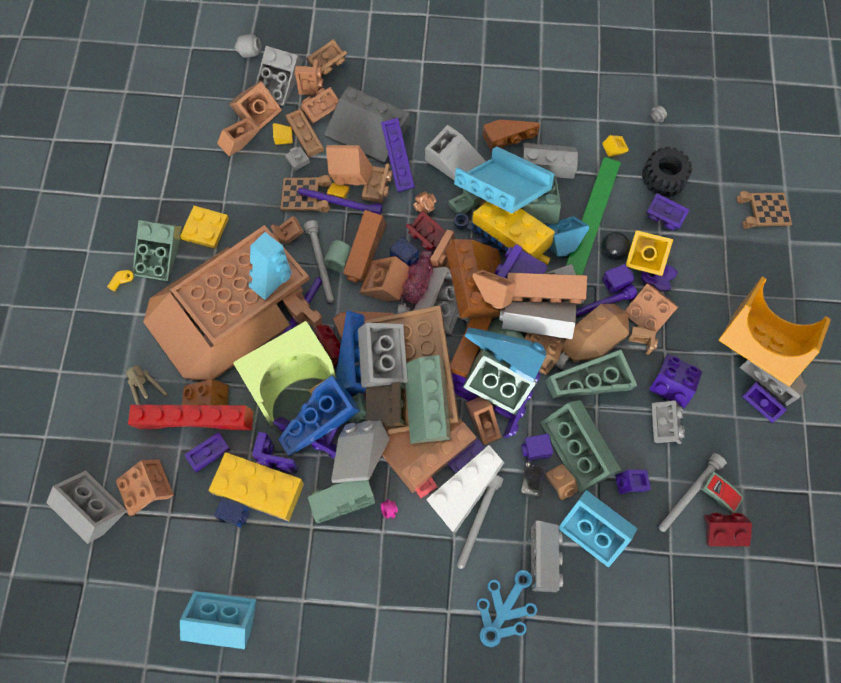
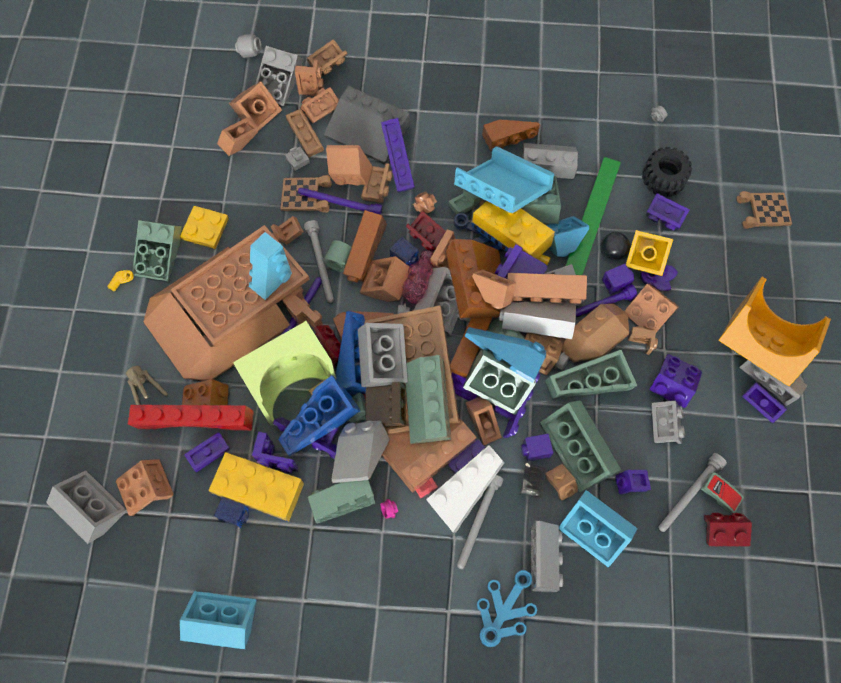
(282, 134): yellow slope -> none
(338, 190): yellow slope -> none
(451, 151): light grey slope -> none
(615, 145): yellow slope -> none

